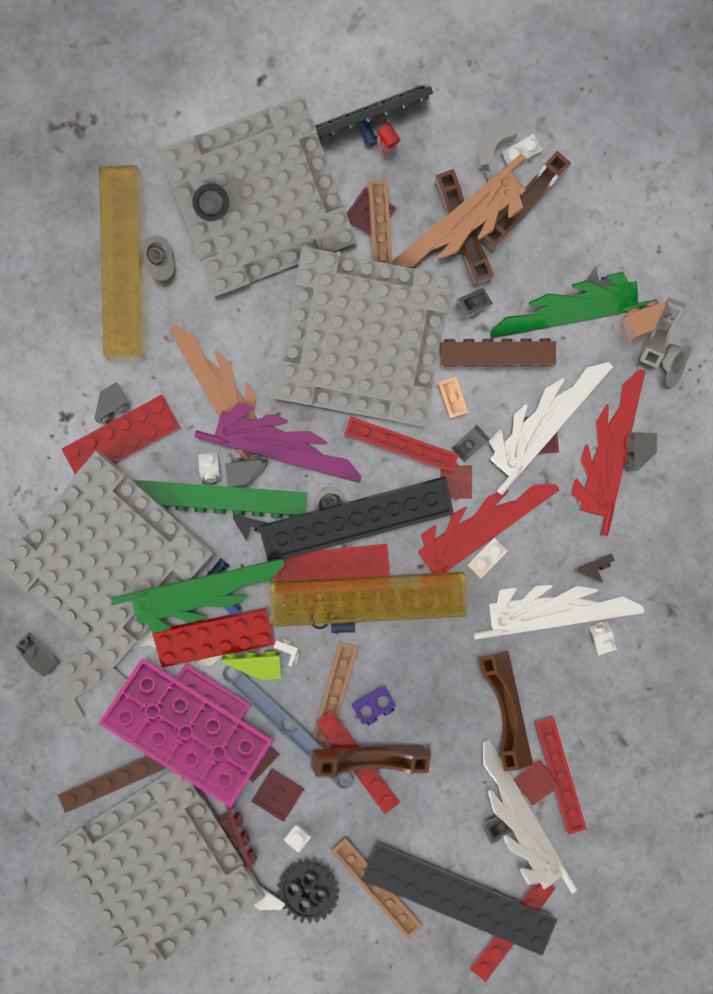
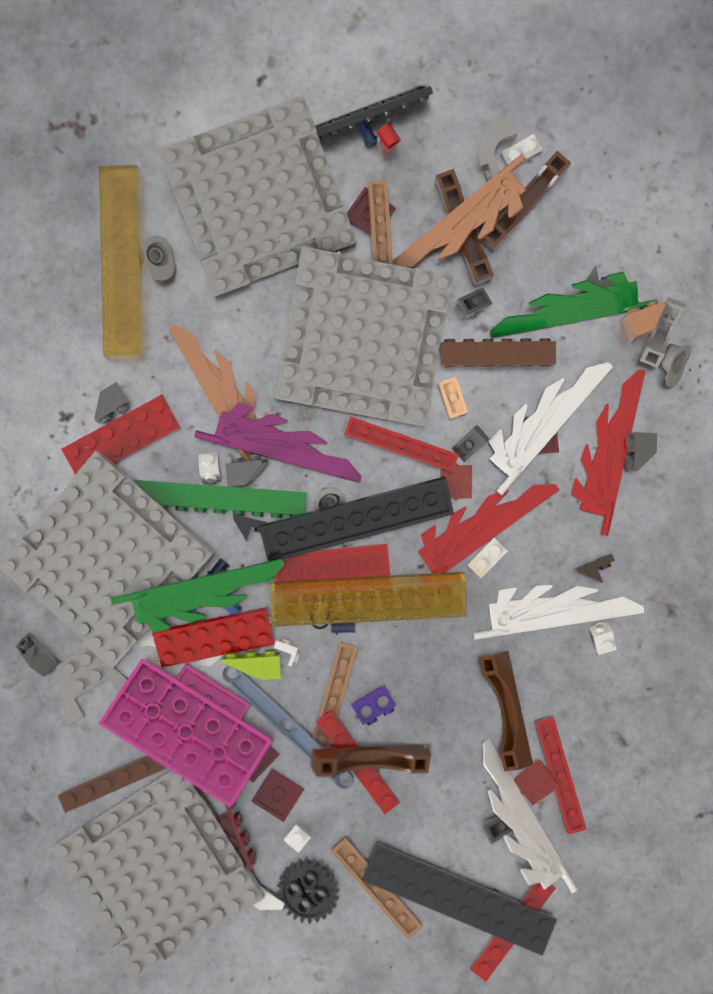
(225, 202): black tyre -> none

